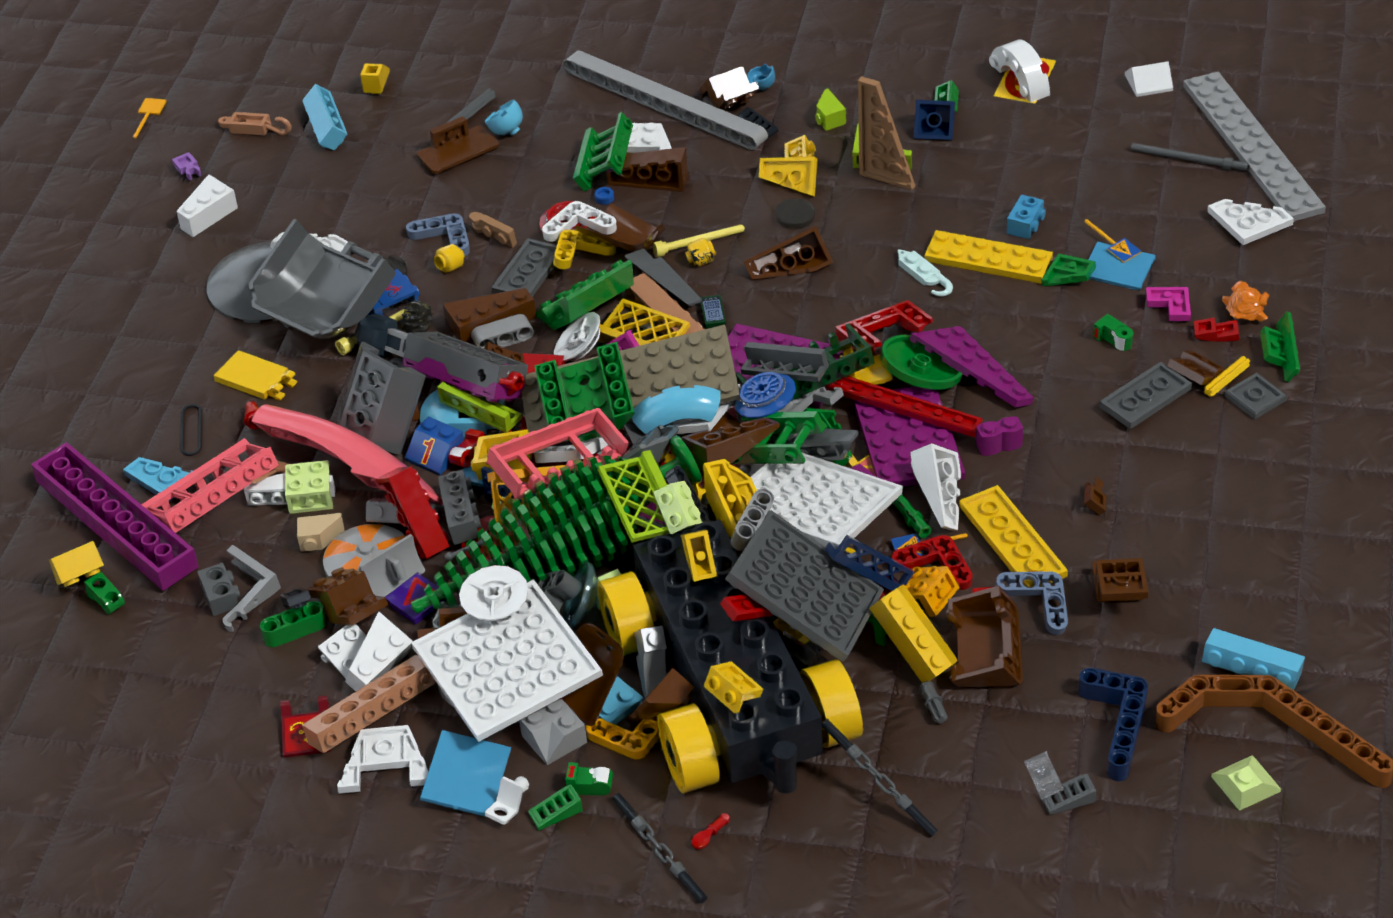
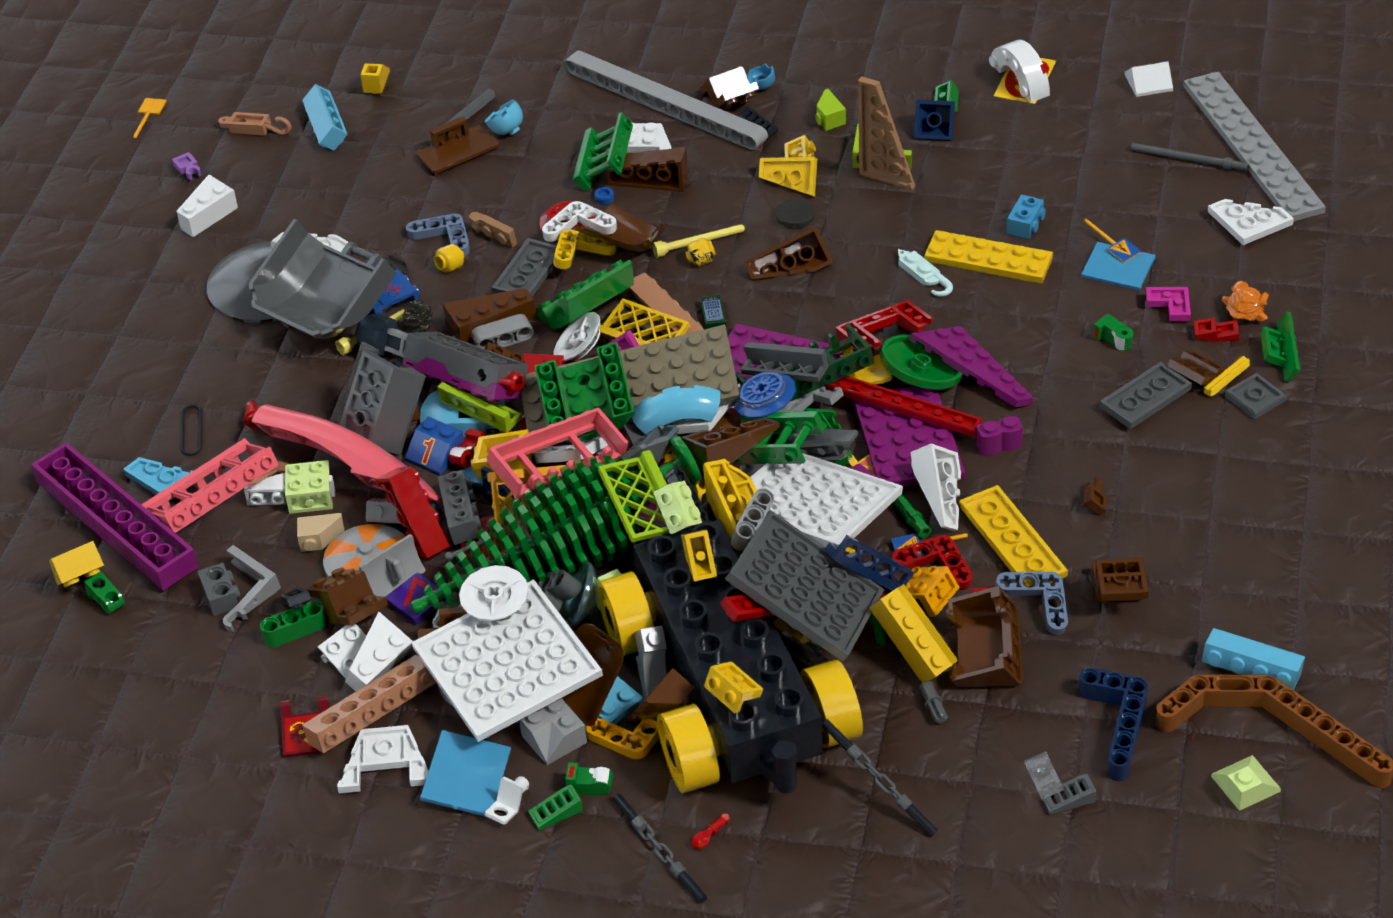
(255, 376): yellow tile -> none
(665, 275): dark grey wedge -> none
(1068, 270): green wing -> none

